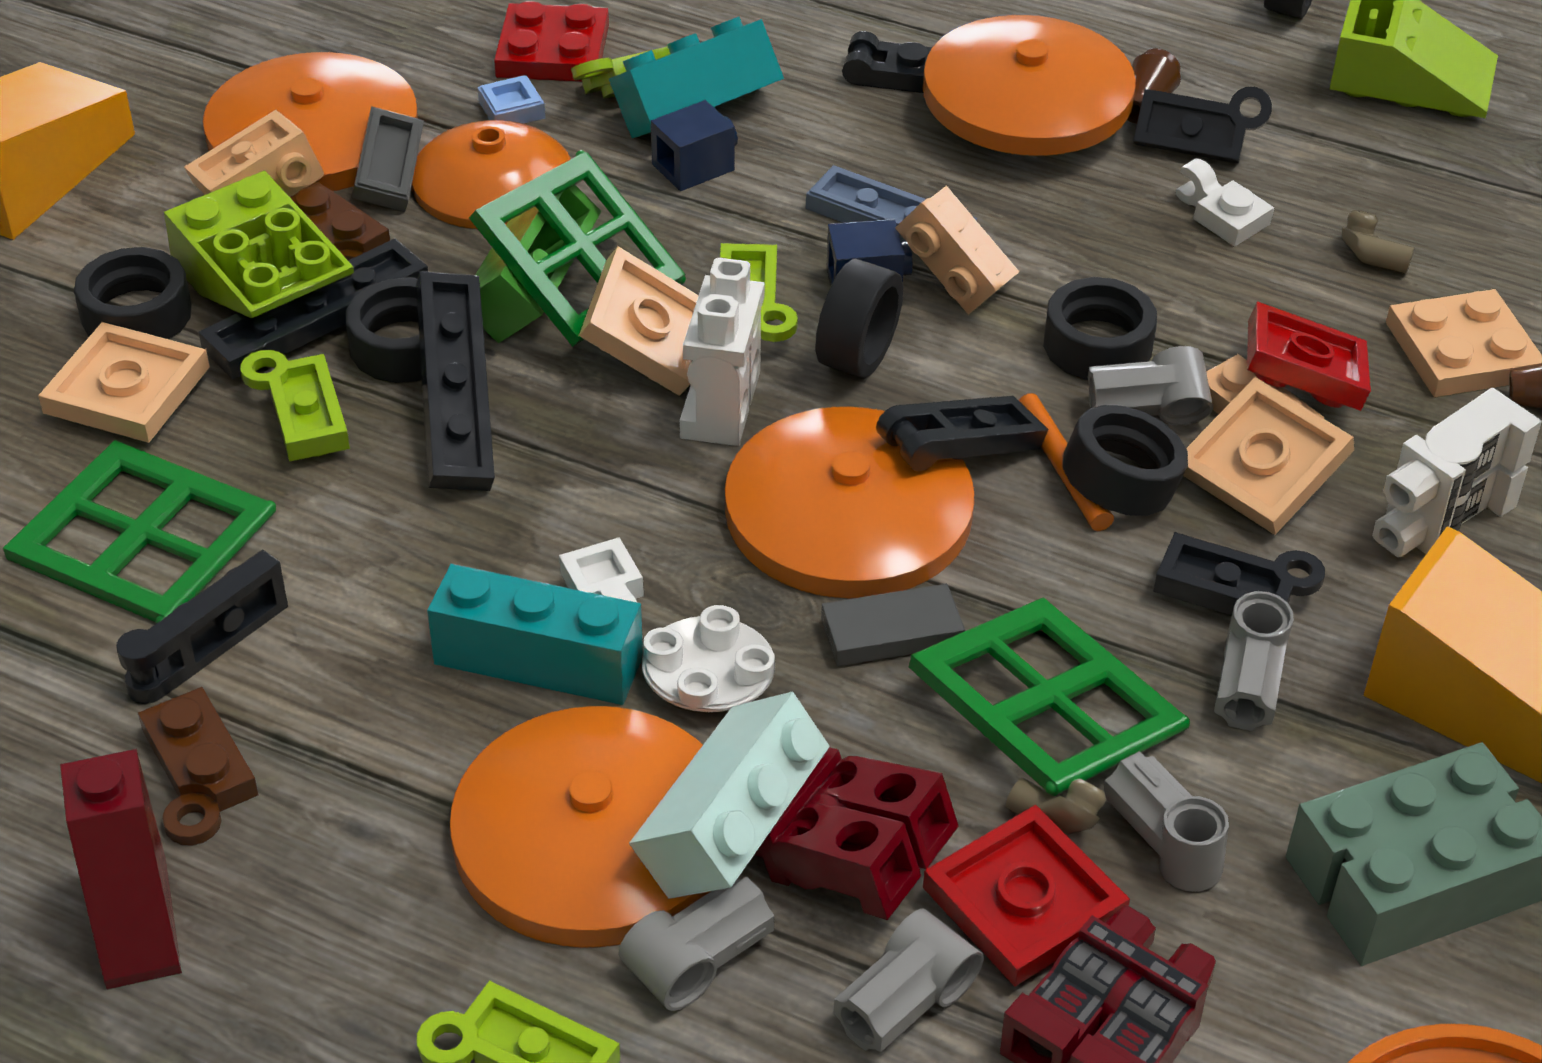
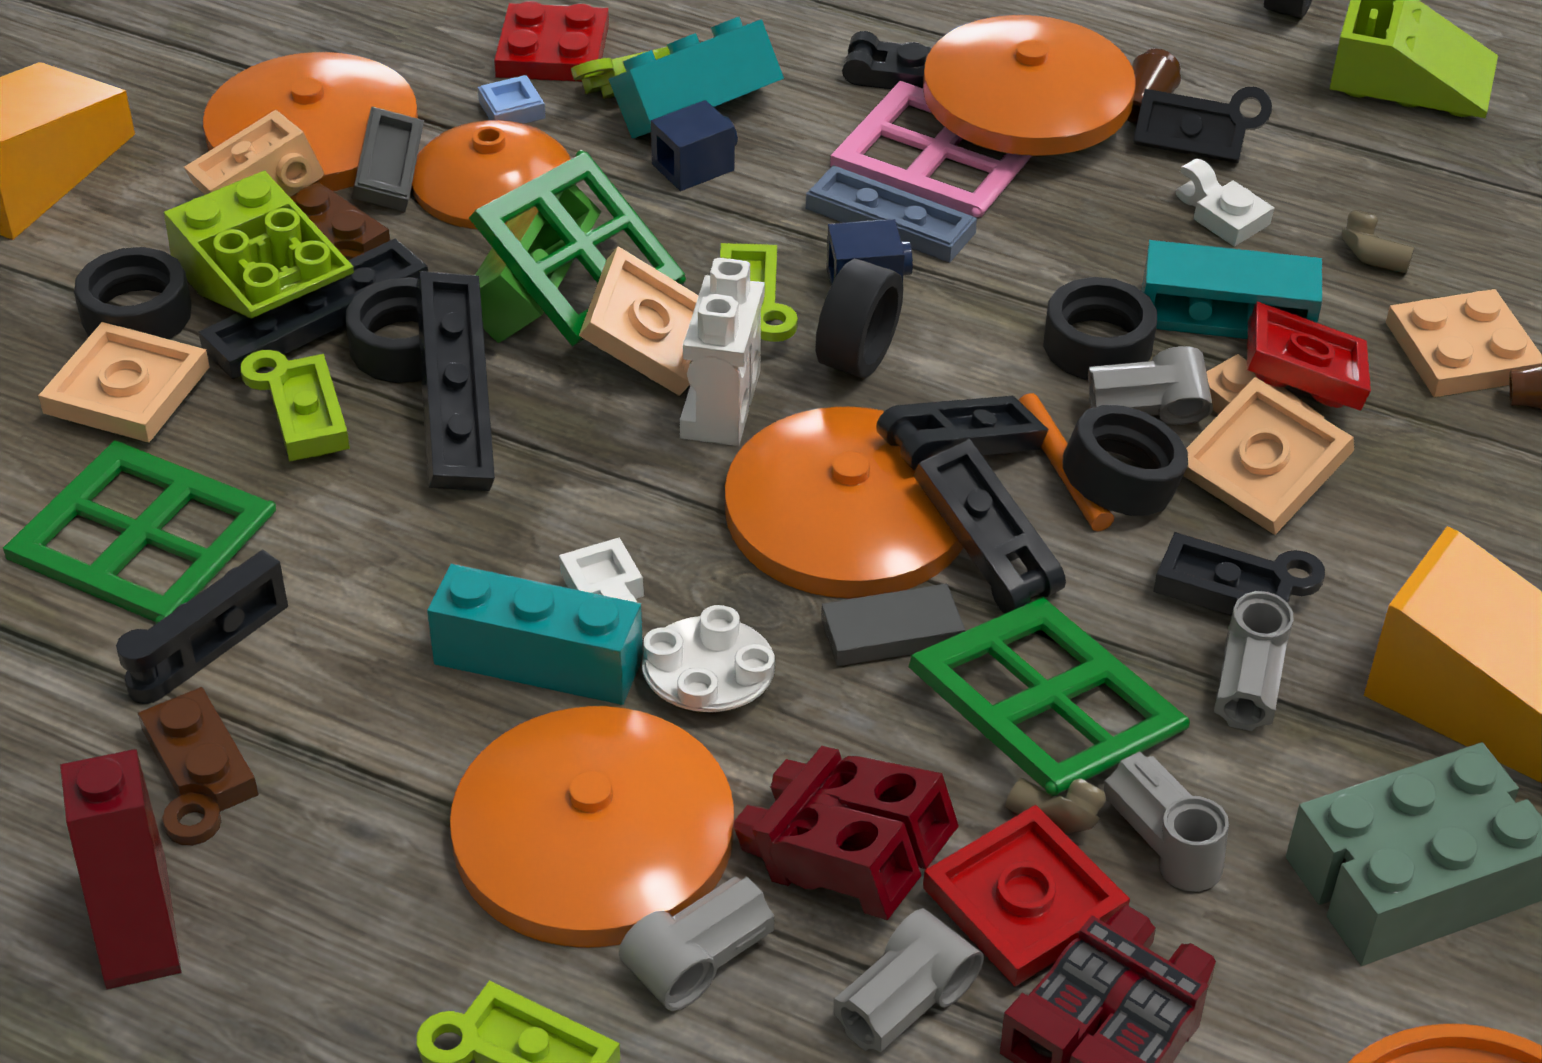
(730, 796): light aqua brick -> none
(935, 150): none -> bright pink window
(956, 249): light nougat bracket -> none
(990, 526): none -> black plate
(1218, 287): none -> teal brick
(1459, 470): white hips -> none

